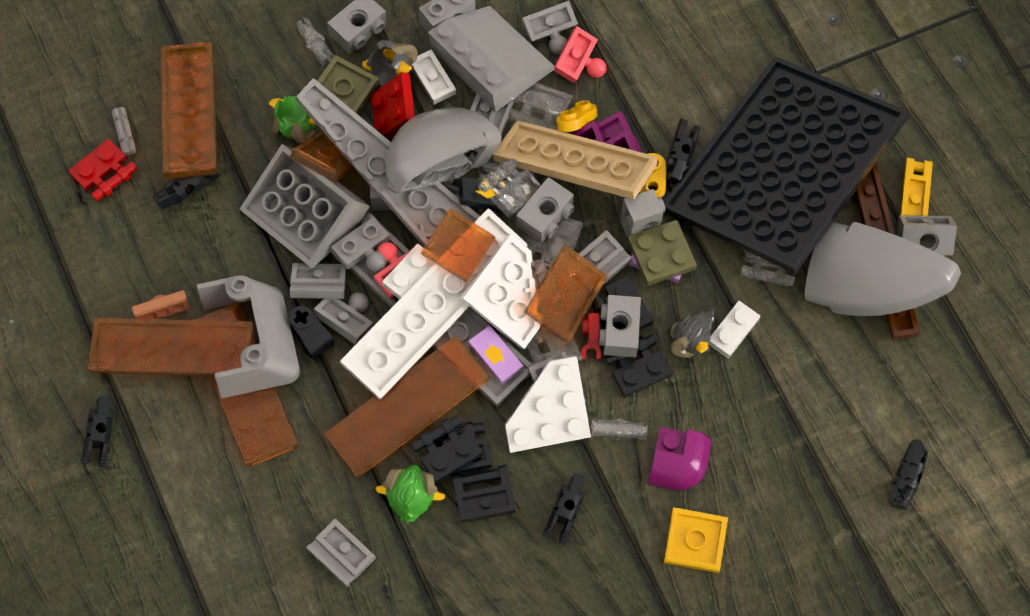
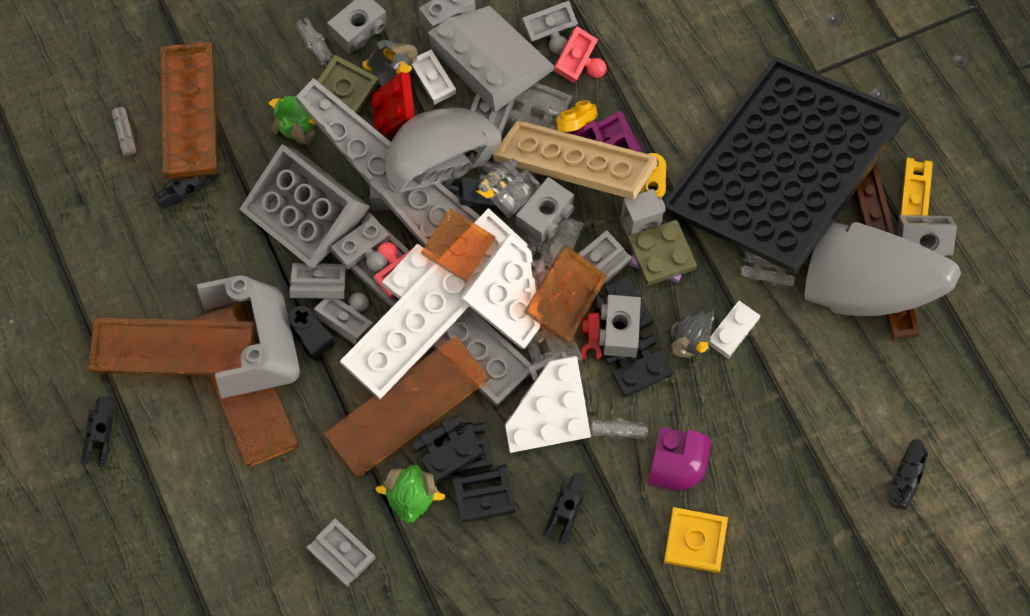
(98, 165): red plate -> none
(162, 306): nougat plate -> none
(322, 157): clear orange tile -> none
(495, 354): lavender tile -> none
(681, 151): black hinge -> none

